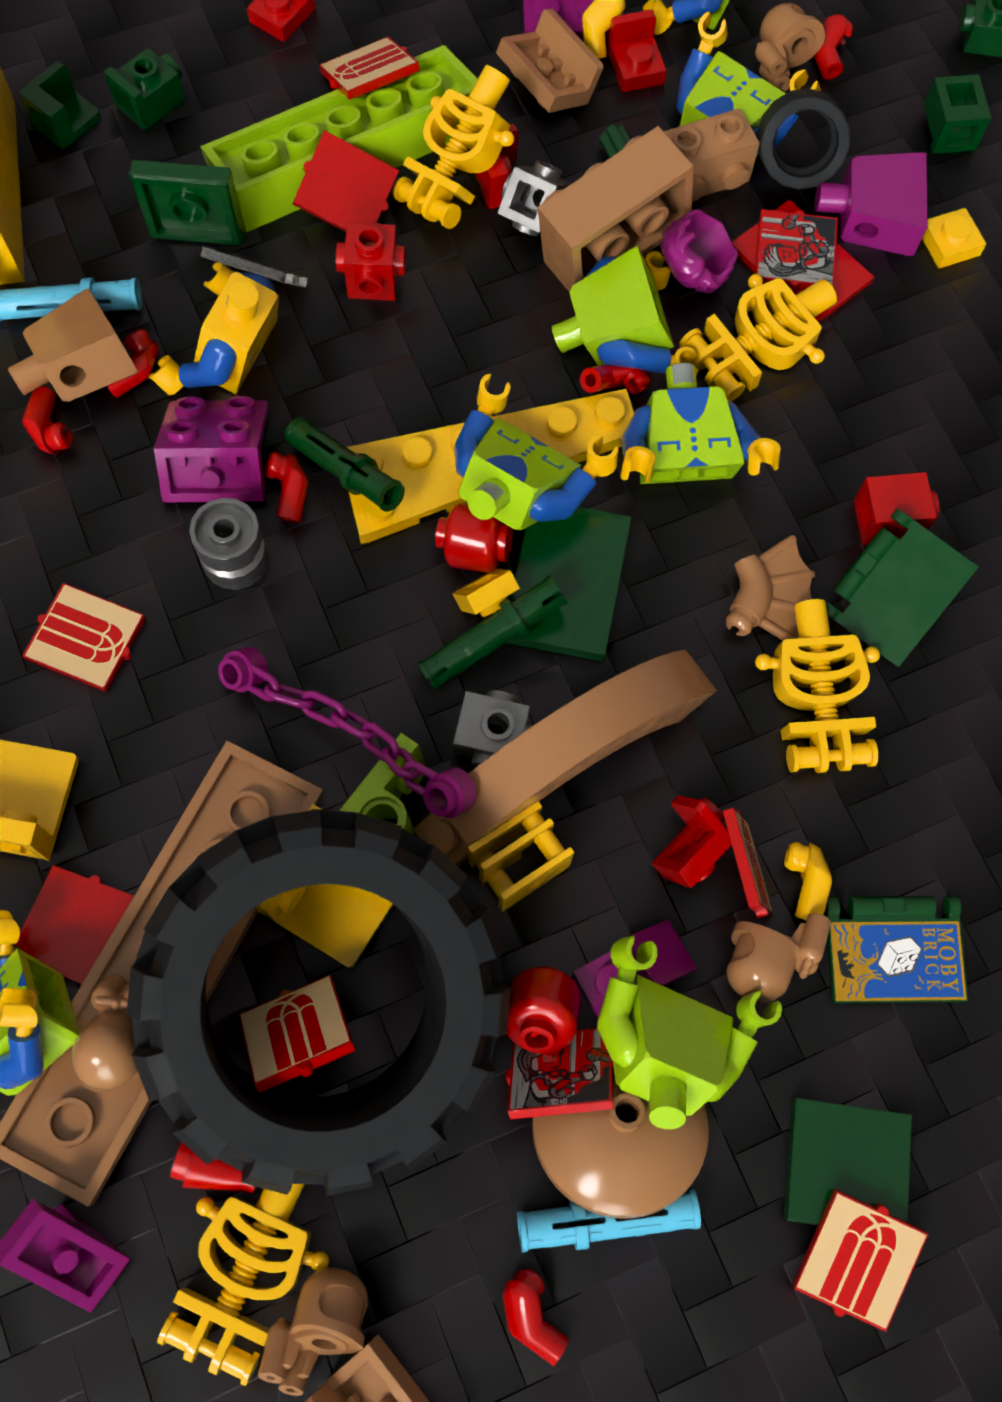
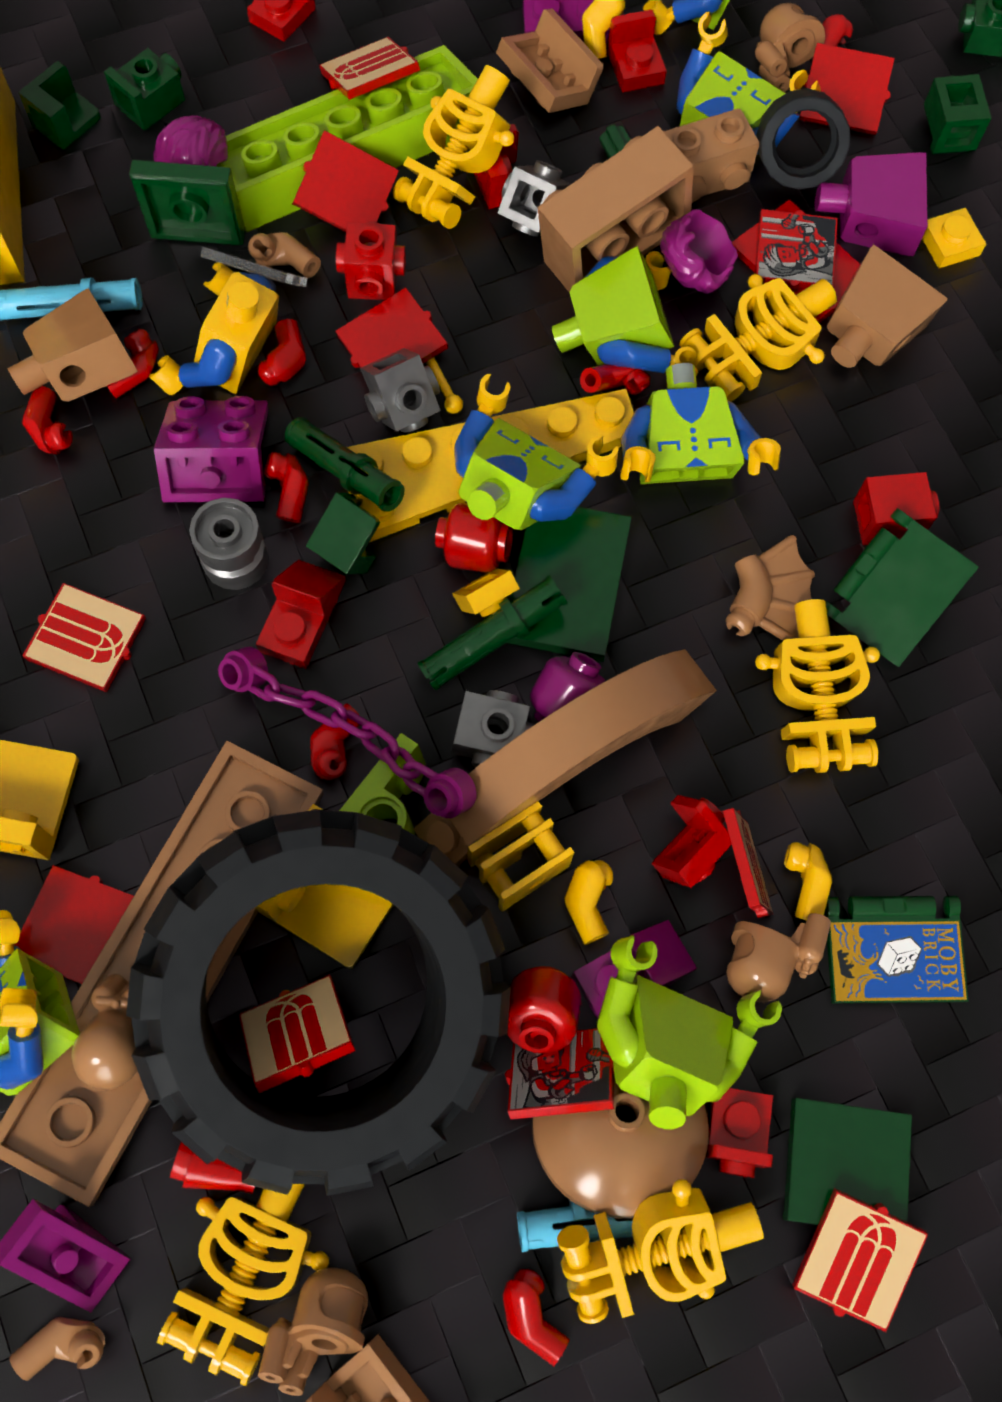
(59, 1339): none -> medium nougat arm
(192, 142): none -> magenta hair
(283, 250): none -> medium nougat arm
(287, 357): none -> red arm
(300, 612): none -> red slope
(329, 750): none -> red arm
(344, 534): none -> dark green panel
(389, 328): none -> red piece
(401, 391): none -> flat silver brick
(453, 402): none -> yellow hinge
(563, 681): none -> magenta head
(583, 895): none -> yellow arm
(599, 1267): none -> yellow torso
(740, 1132): none -> red bracket
(854, 81): none -> red piece
(881, 310): none -> medium nougat torso

